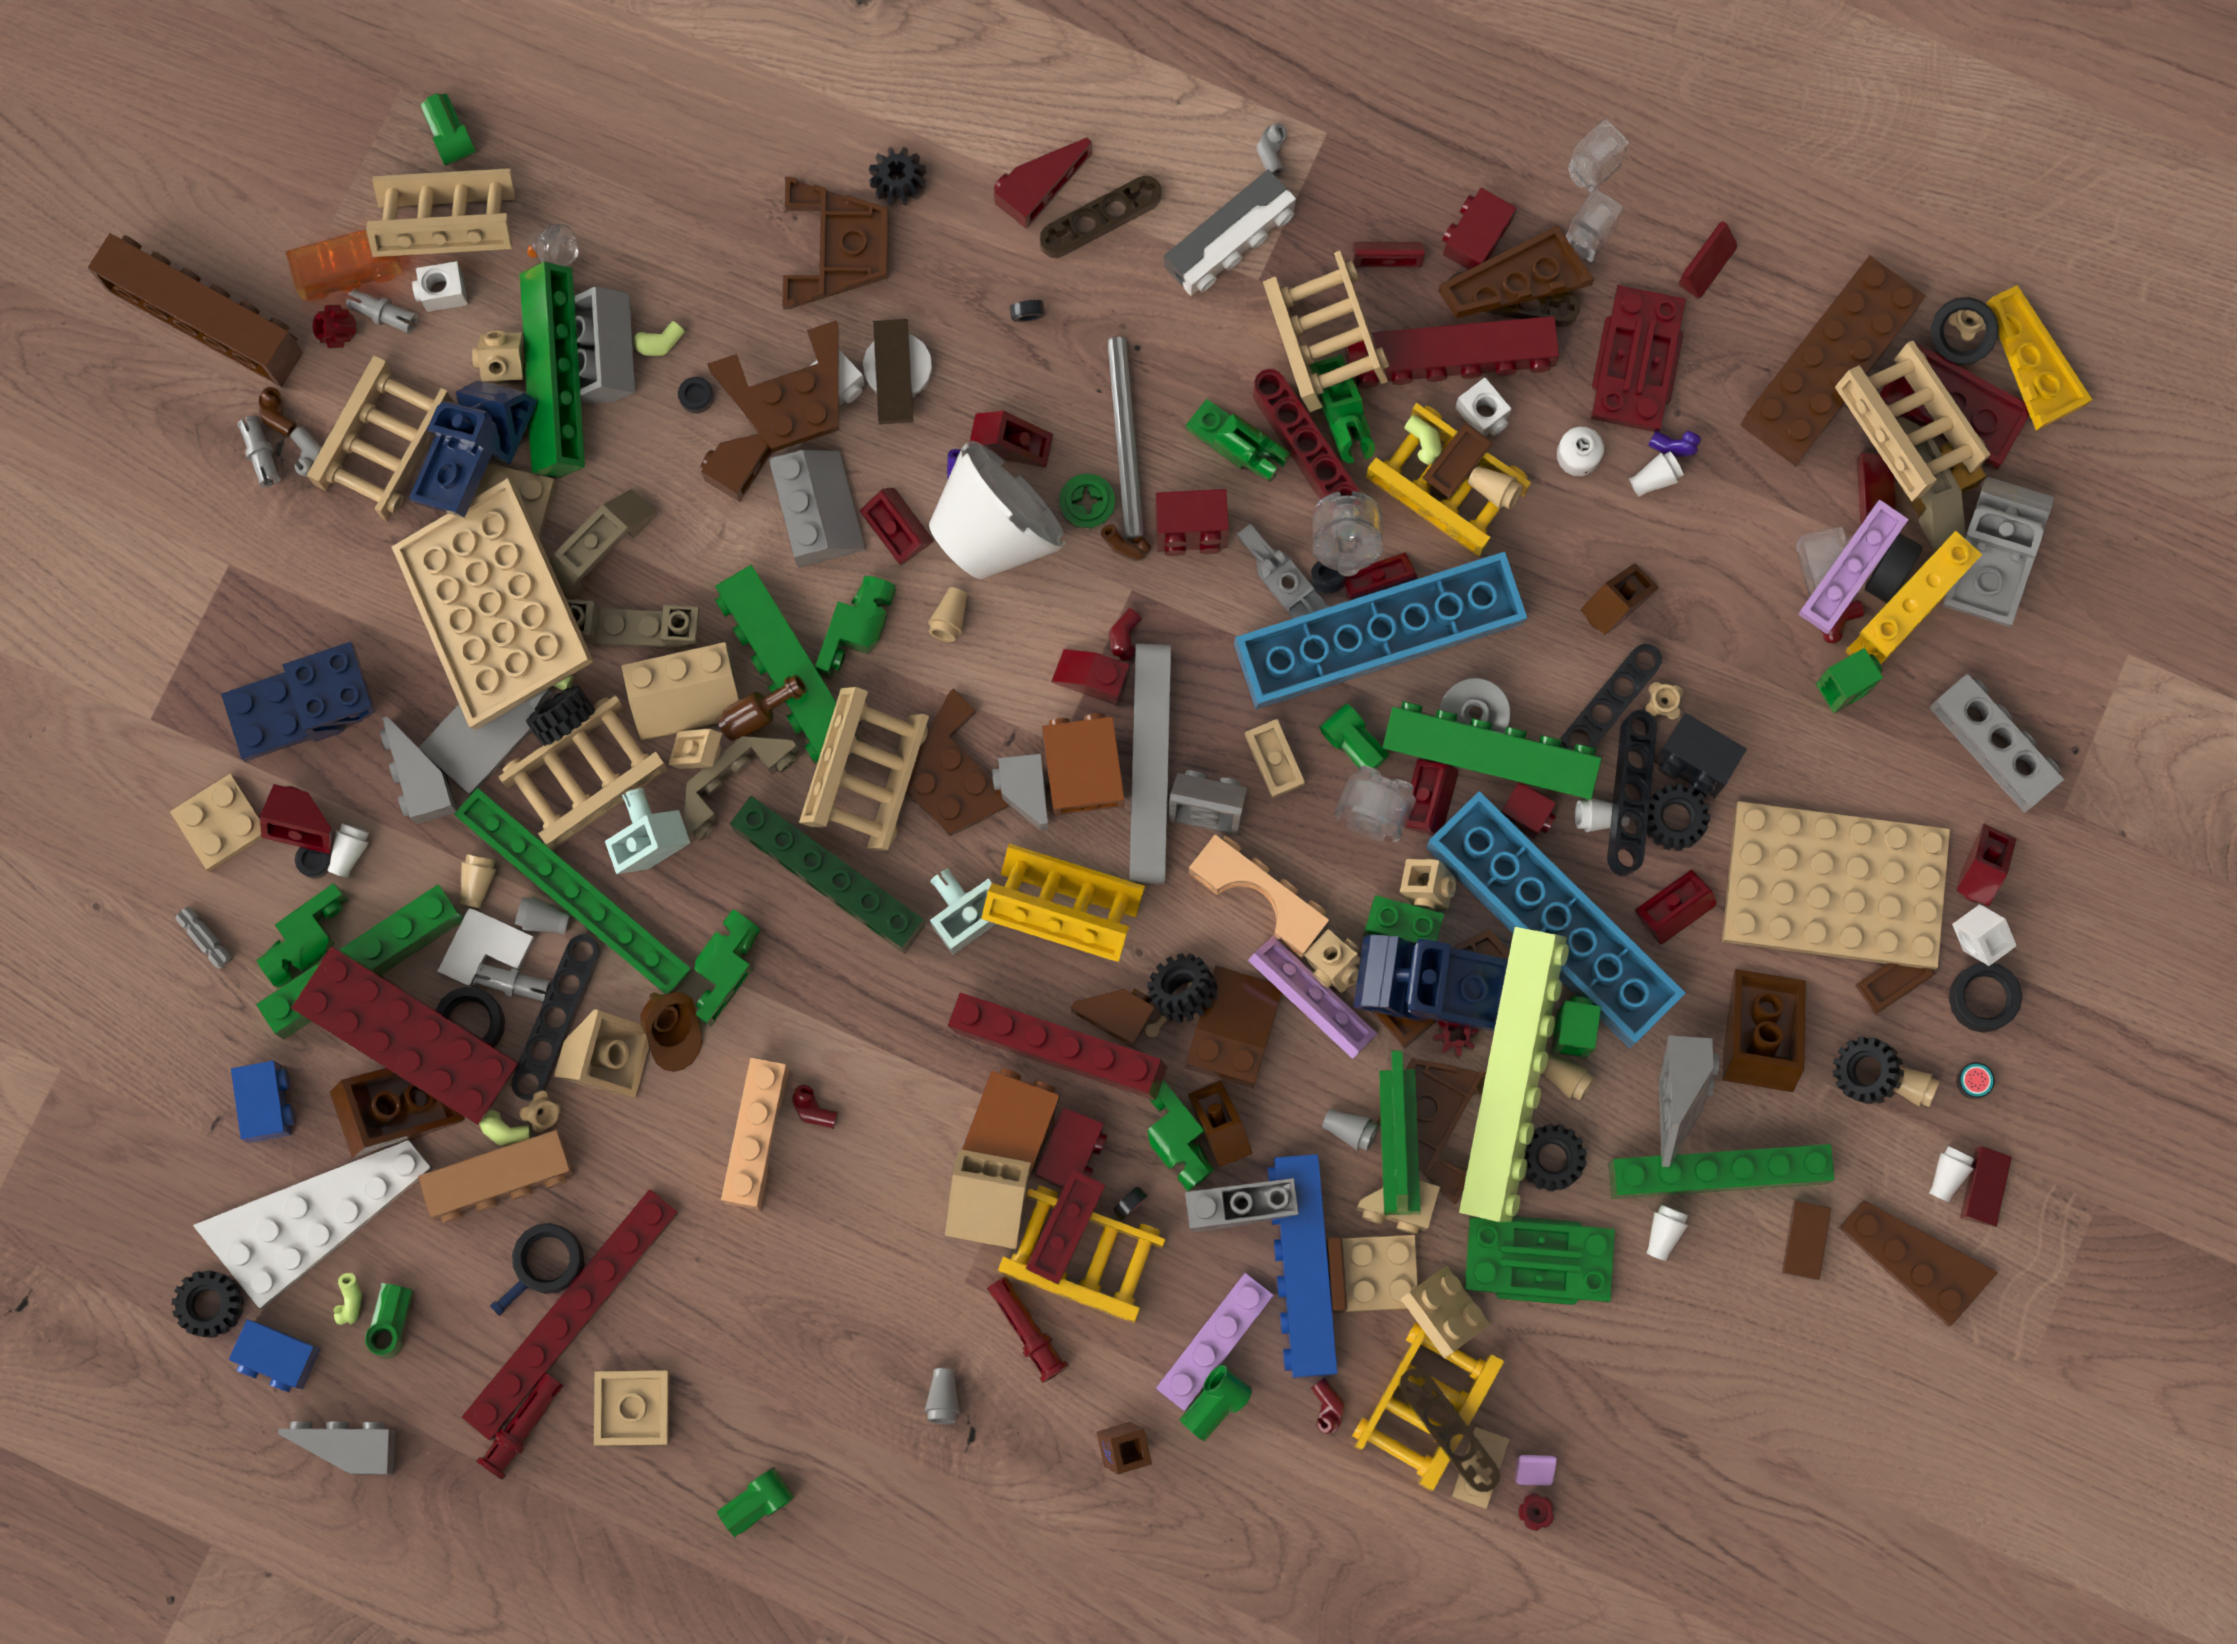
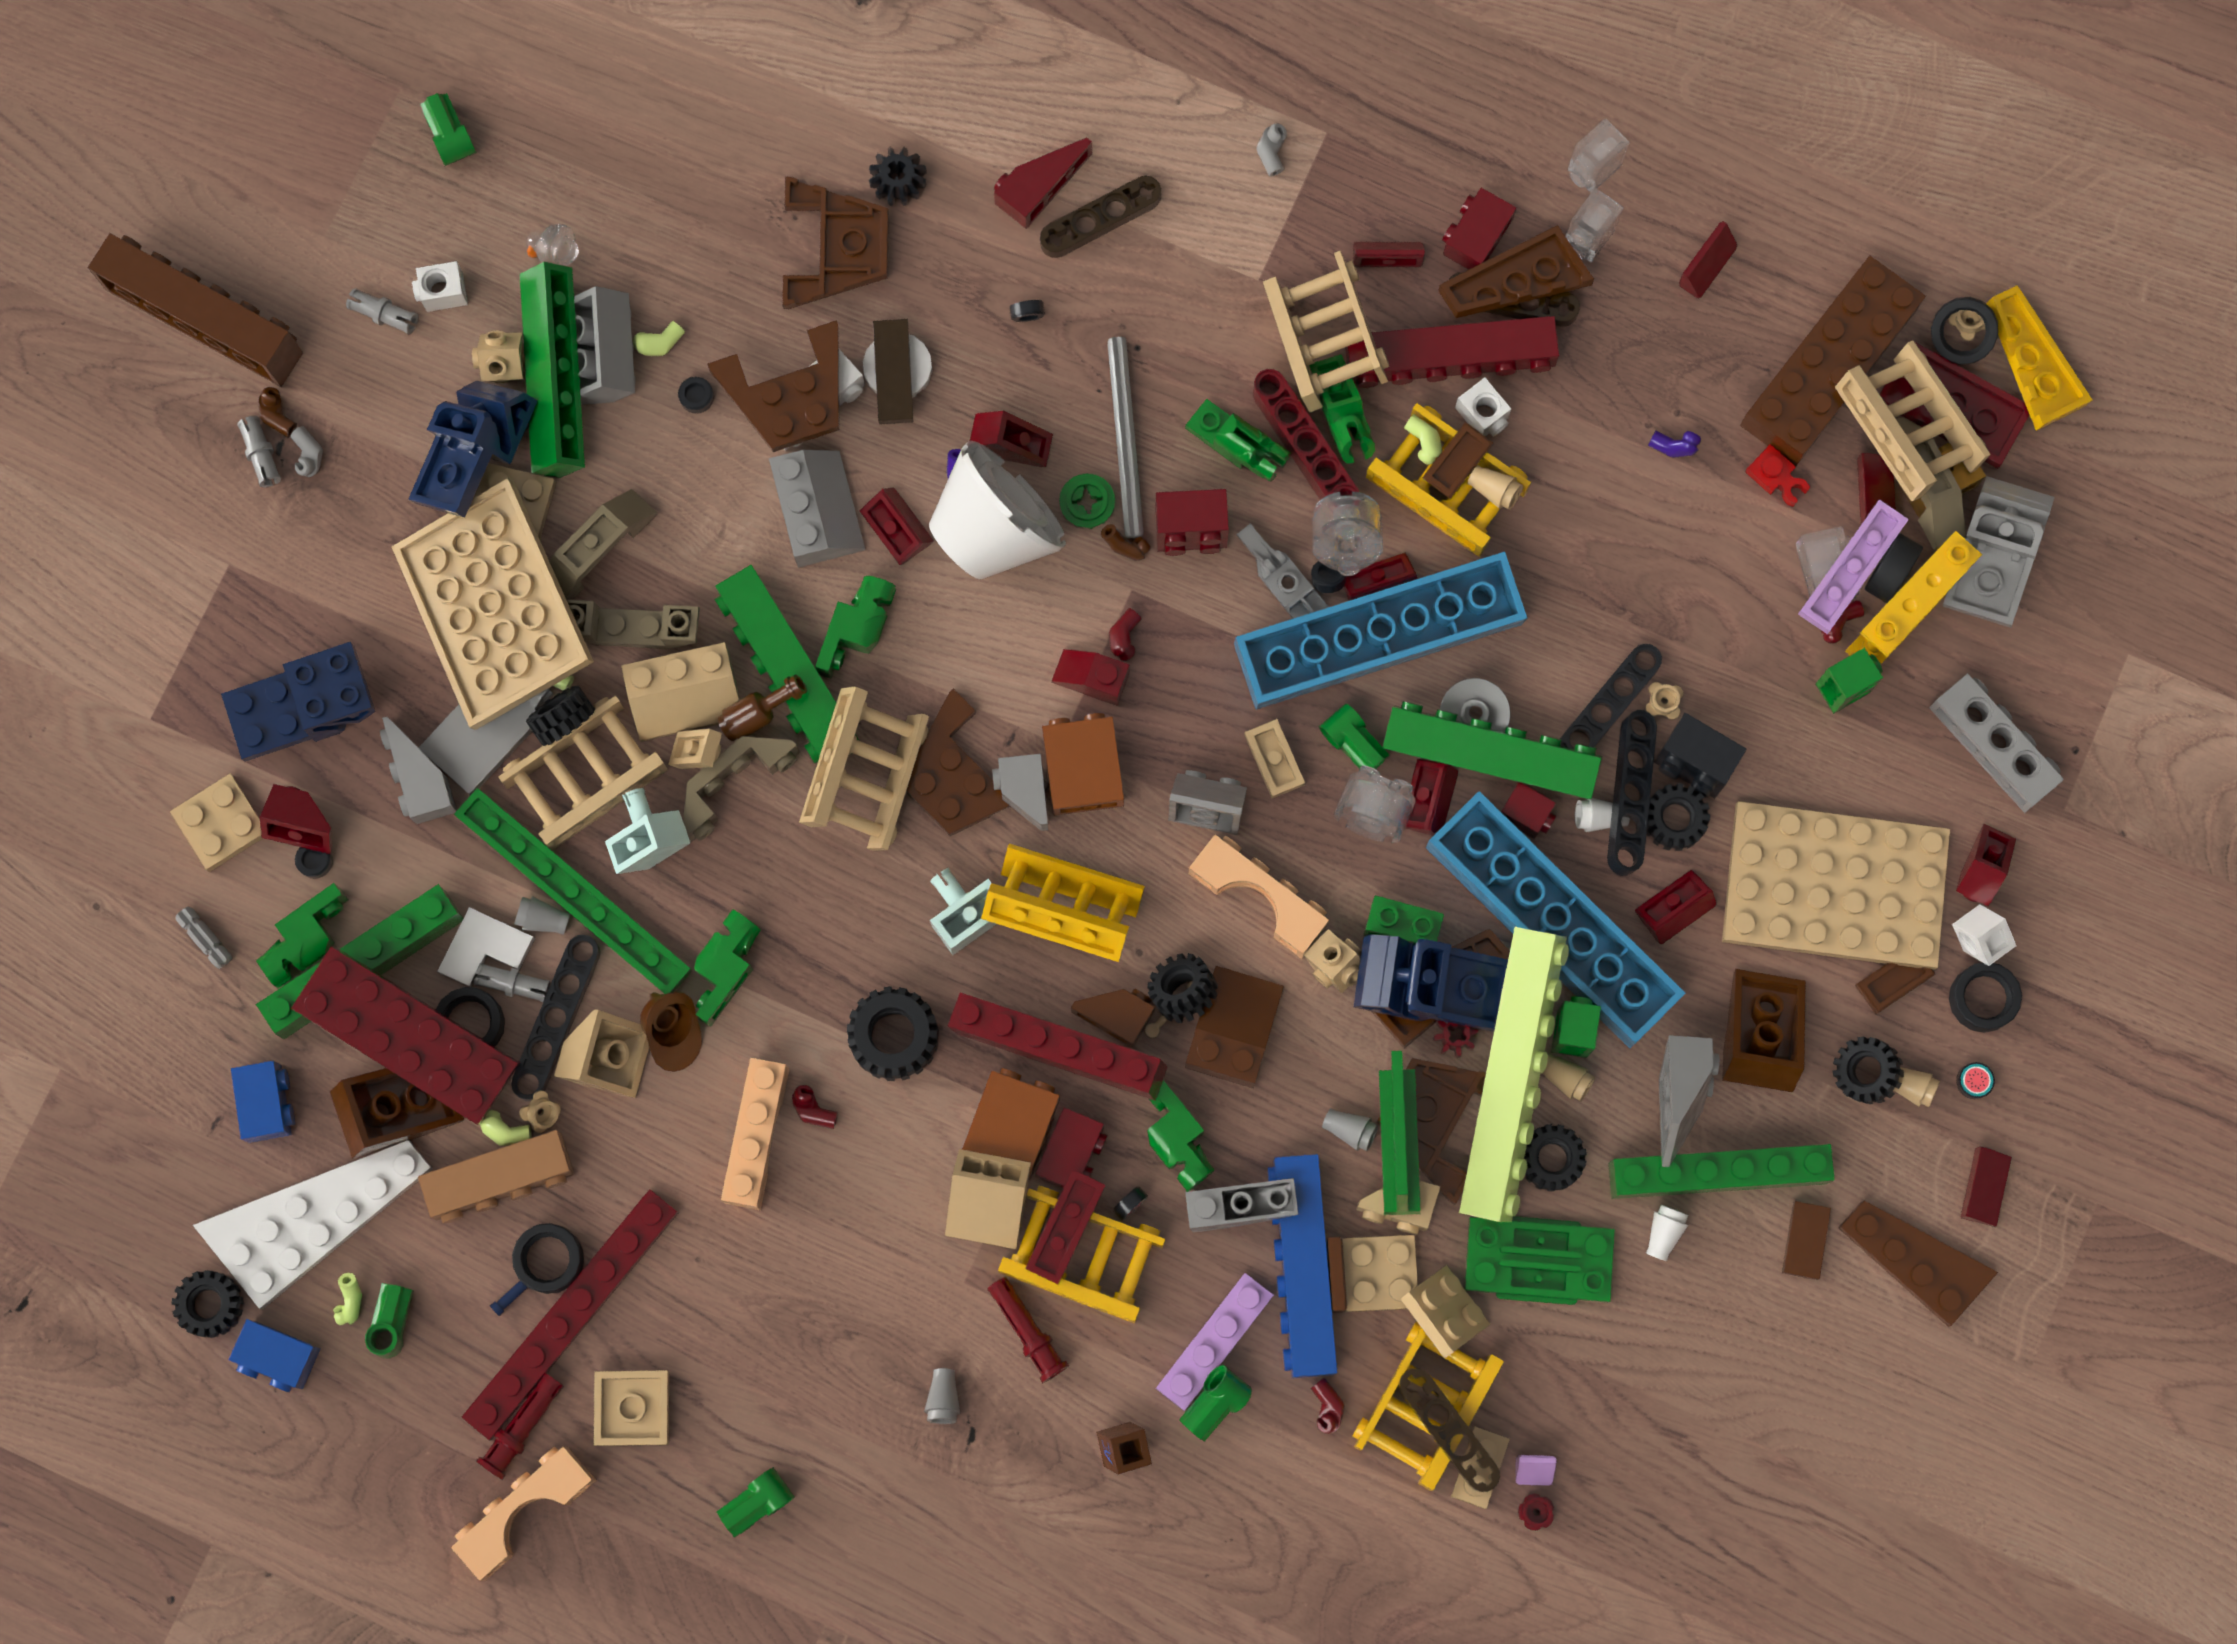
(334, 326): dark red gear -> none
(338, 265): clear orange brick -> none
(345, 438): tan fence -> none
(347, 849): white cone -> none
(352, 1450): light grey slope -> none
(441, 234): tan fence -> none
(475, 879): tan cone -> none
(487, 1543): none -> light nougat arch
(735, 464): reddish brown slope -> none
(827, 874): dark green brick -> none
(886, 1003): none -> black tyre
(949, 616): tan cone -> none
(1150, 764): light grey beam -> none
(1220, 1123): reddish brown slope -> none
(1230, 232): piece -> none
(1312, 998): lavender plate -> none
(1427, 884): tan brick -> none
(1576, 461): white head -> none
(1618, 599): reddish brown slope -> none
(1638, 358): dark red piece -> none
(1657, 474): white cone -> none
(1773, 471): none -> red plate
(1950, 1173): white cone -> none

